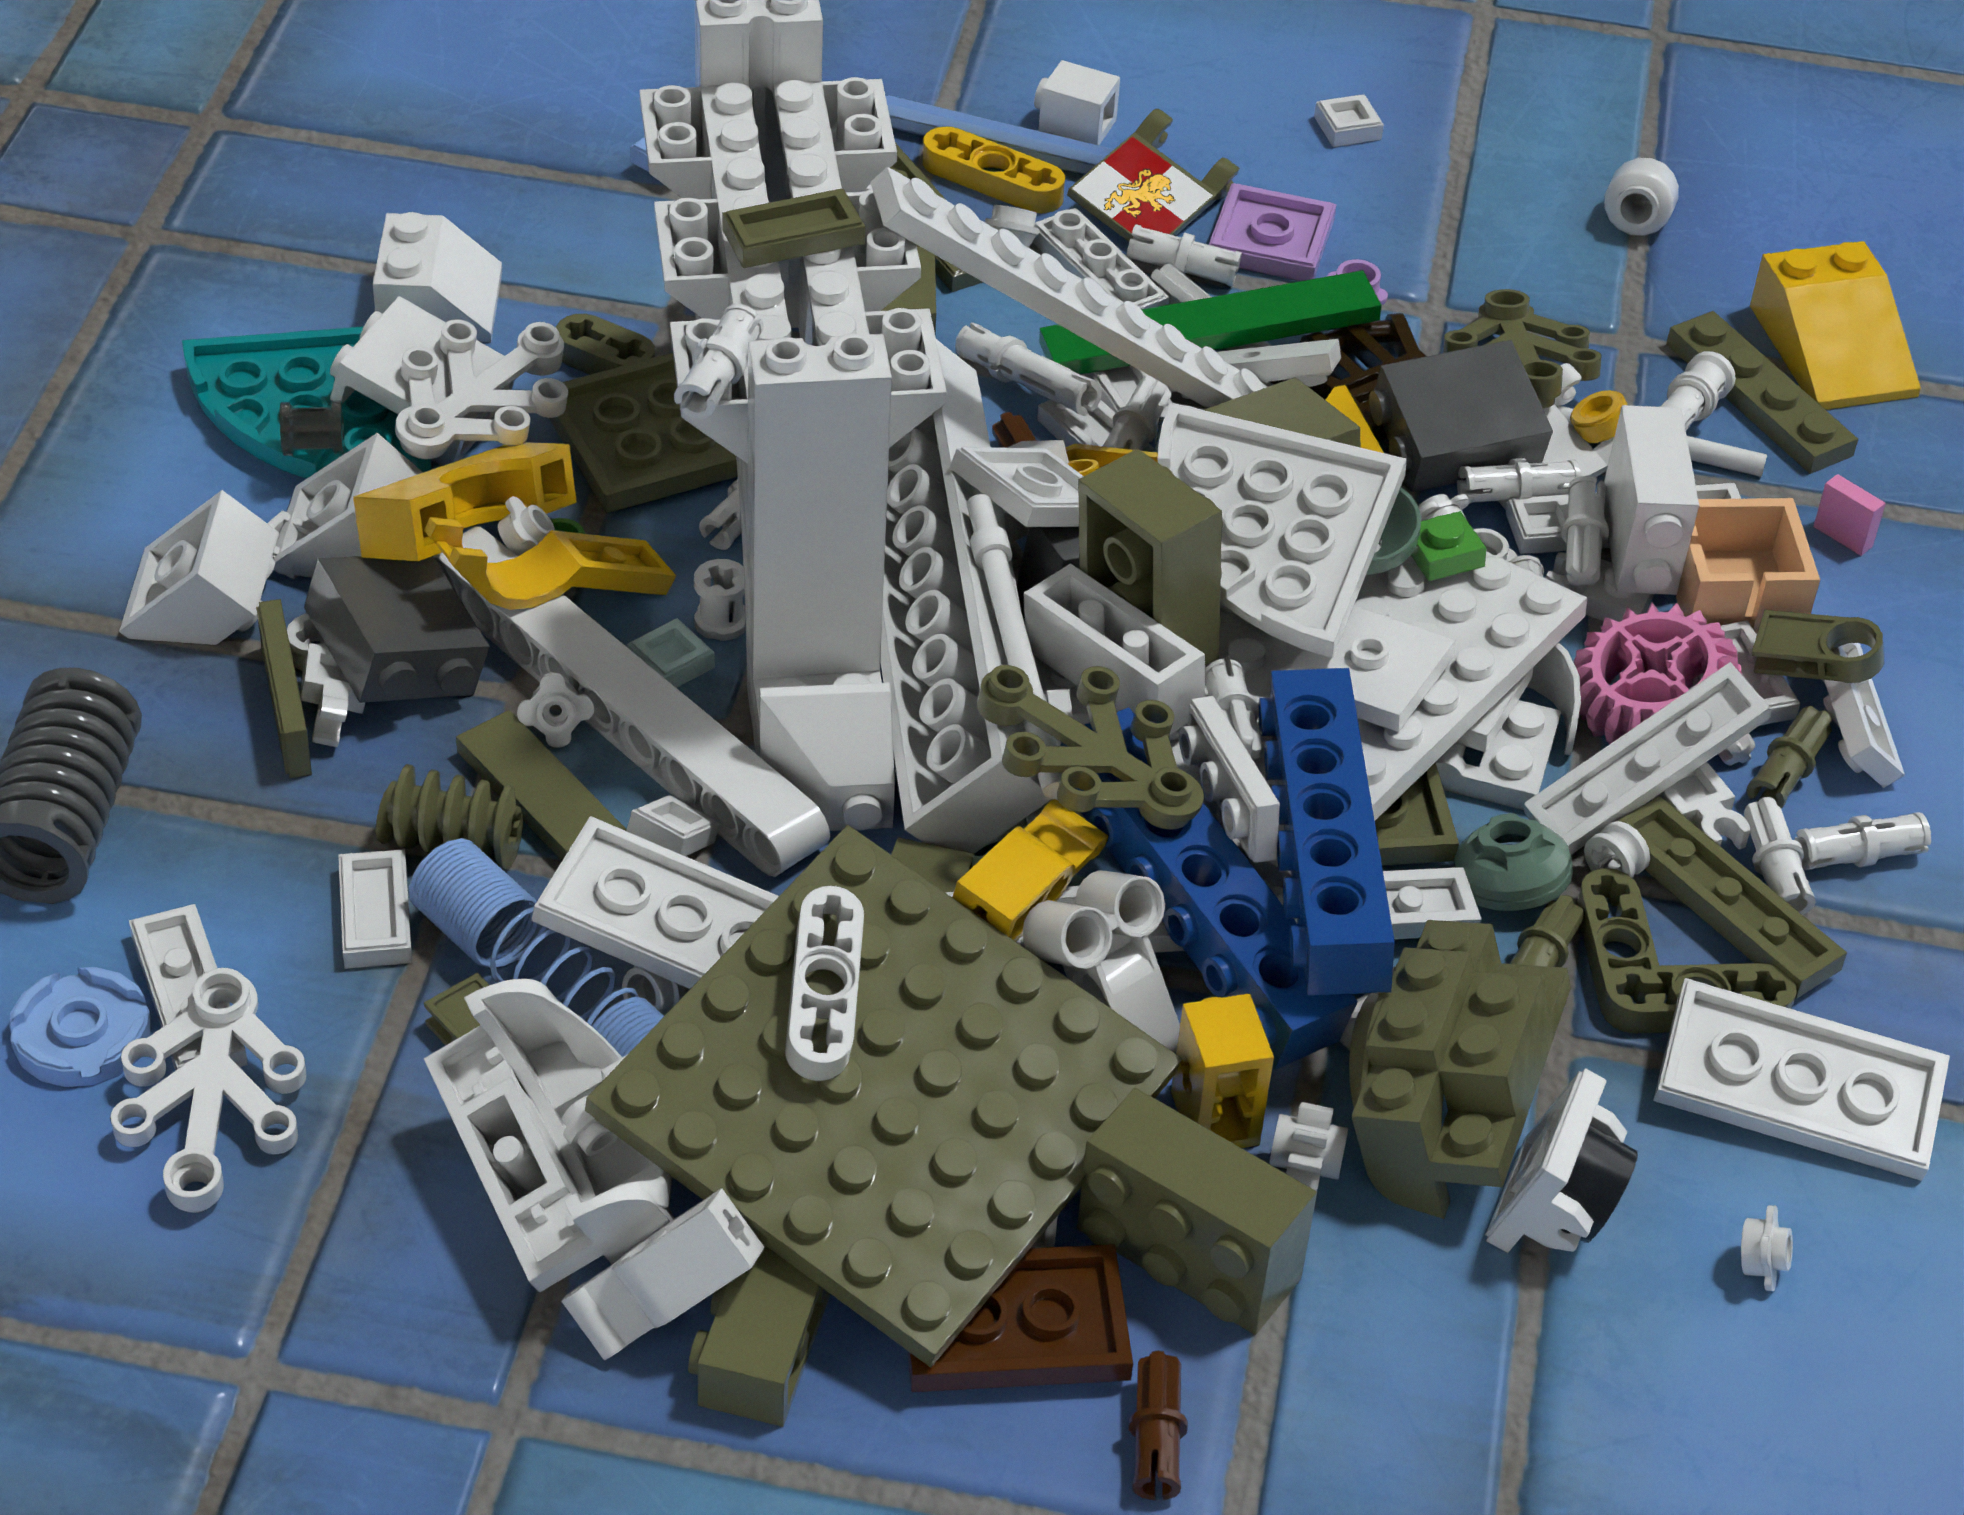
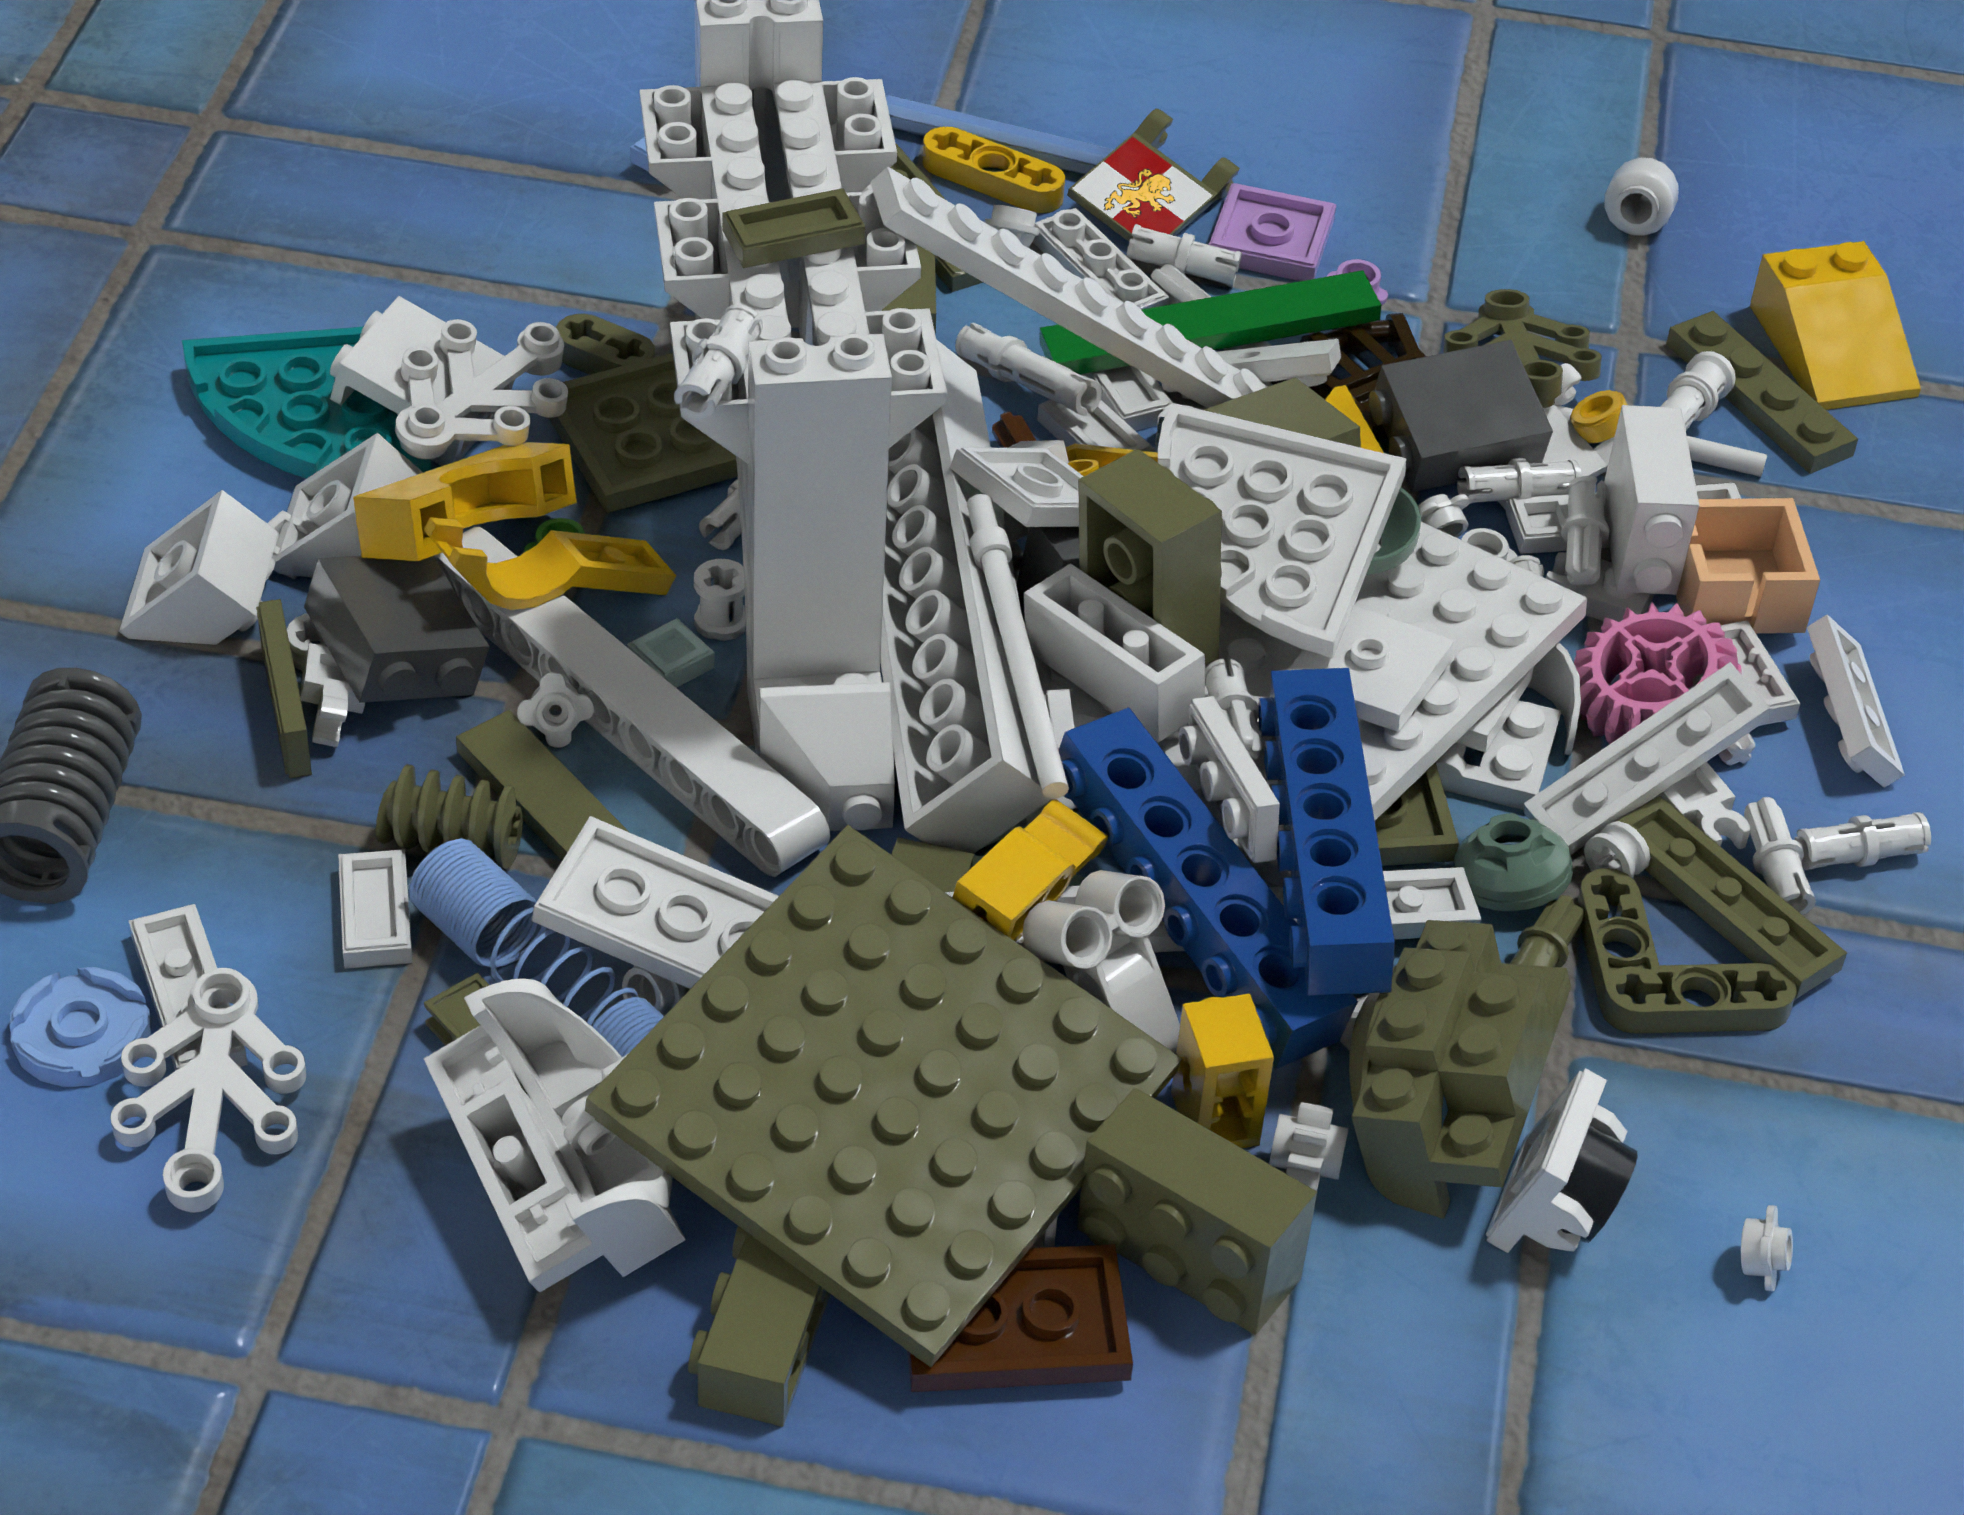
(312, 428): clear smoke bush -> none
(437, 270): white slope -> none
(523, 526): white plate -> none
(665, 1274): white piece -> none
(673, 825): white tile -> none
(807, 1004): white beam -> none
(1078, 102): white brick -> none
(1137, 420): white axle -> none
(1158, 1426): reddish brown axle -> none
(1159, 789): olive plant -> none
(1348, 120): white tile -> none
(1448, 547): bright green plate -> none
(1792, 756): olive axle -> none
(1803, 1079): white tile -> none
(1804, 644): olive piece -> none
(1849, 514): bright pink tile -> none

